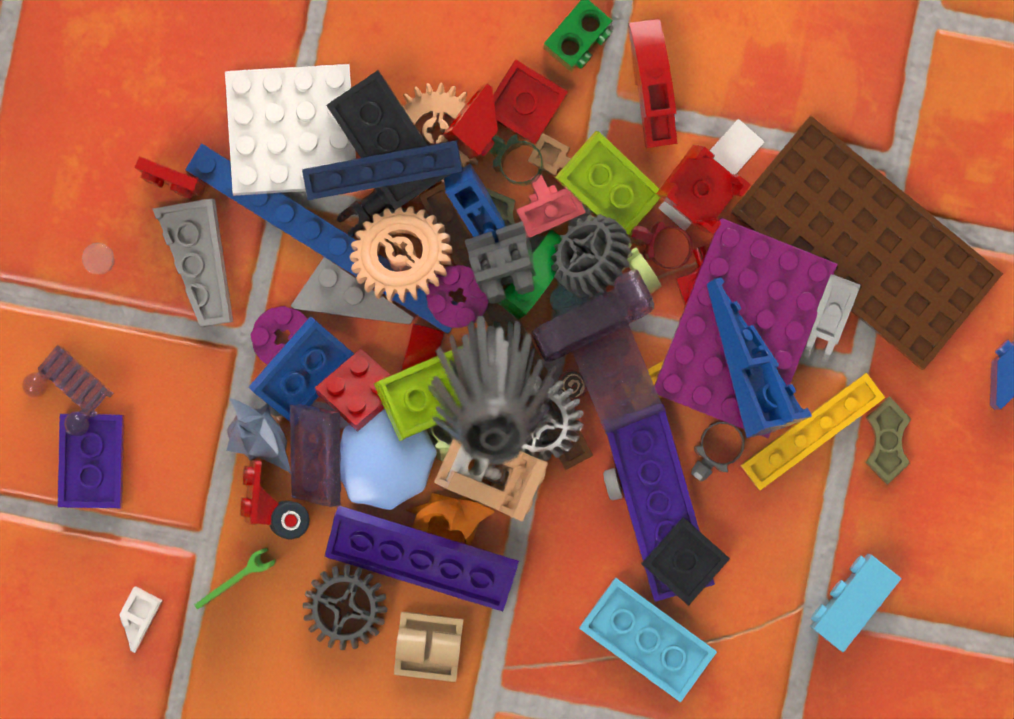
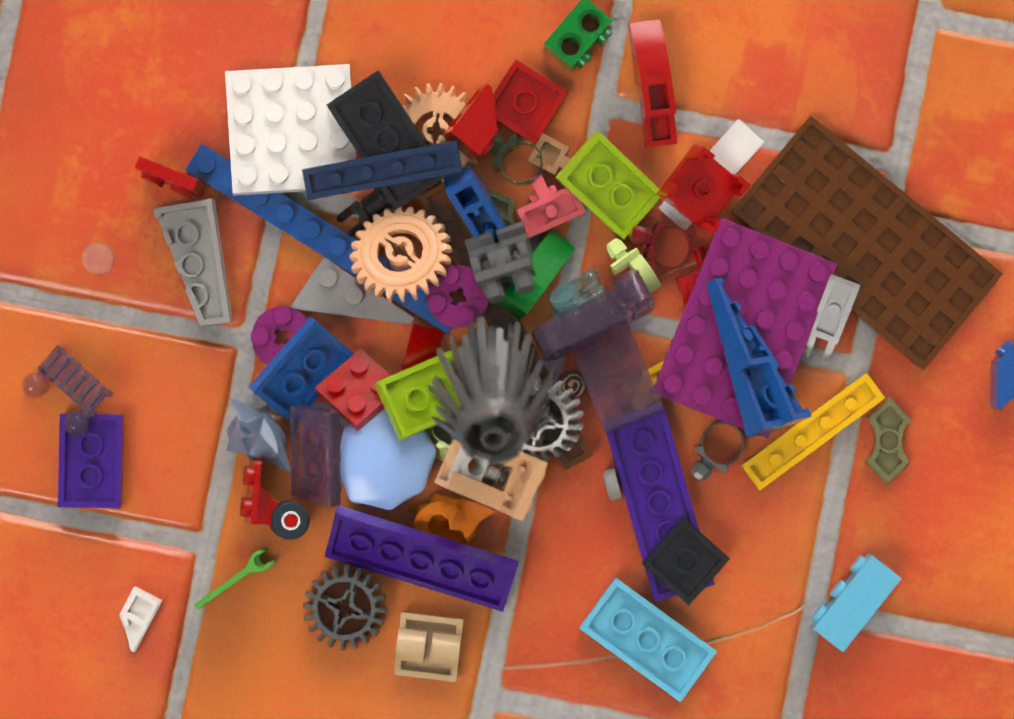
(591, 255): dark grey gear -> none

